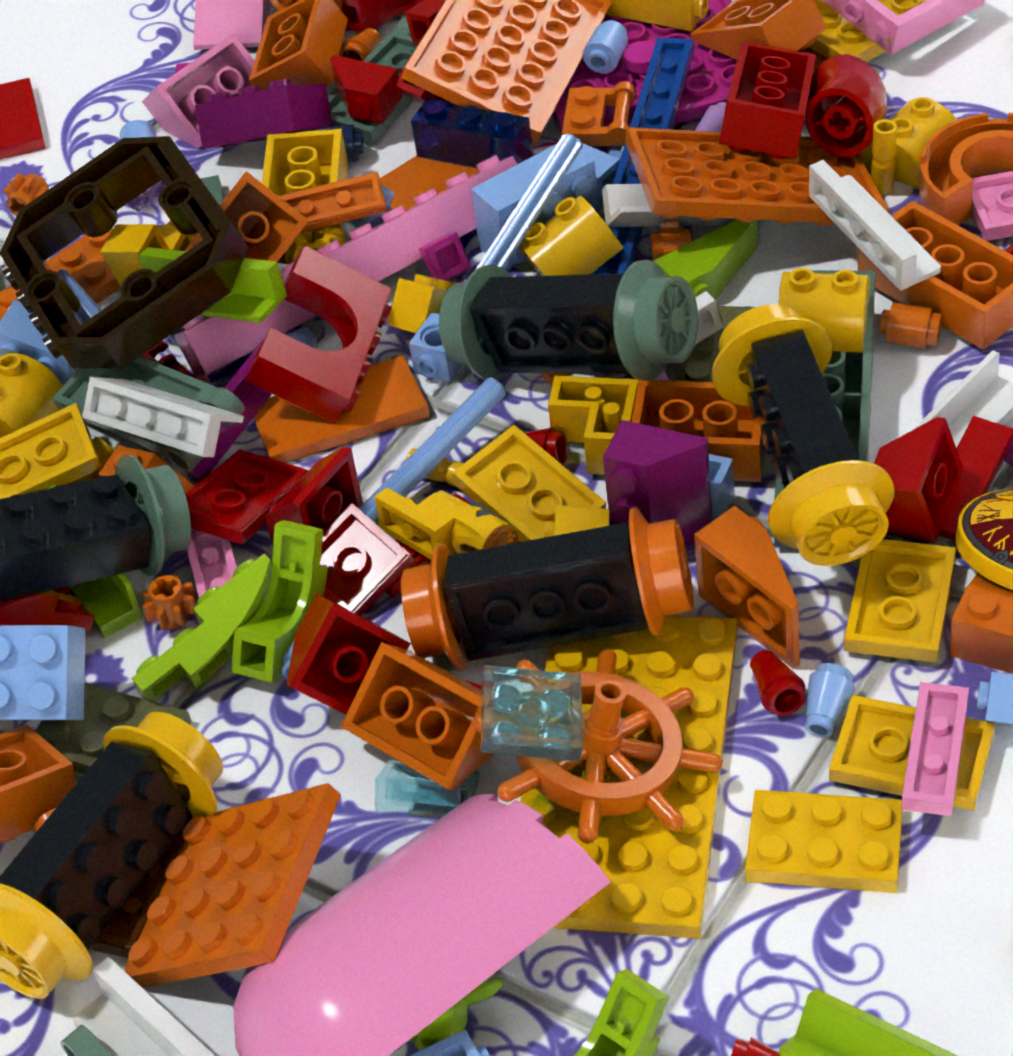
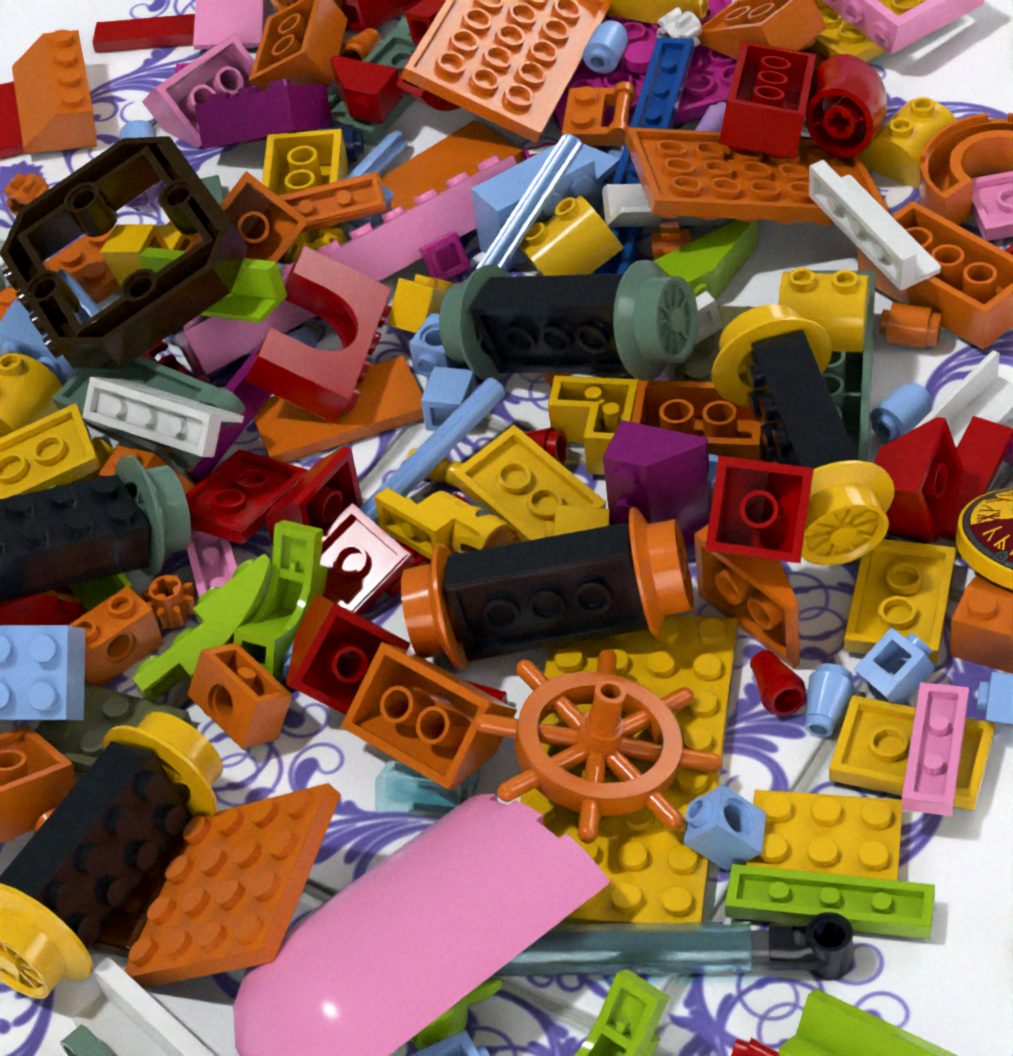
(54, 94): none -> orange slope
(117, 636): none -> orange brick
(144, 33): none -> red tile
(239, 695): none -> orange brick
(381, 155): none -> light blue axle
(445, 393): none -> light blue brick
(469, 134): clear blue brick -> none
(531, 713): clear light blue plate -> none
(680, 26): none -> white gear
(688, 948): none -> clear light blue piece
(724, 827): none -> light blue brick
(759, 509): none -> red slope
(798, 896): none -> lime plate
(883, 155): yellow piece -> none
(895, 666): none -> light blue brick
(901, 411): none -> light blue brick

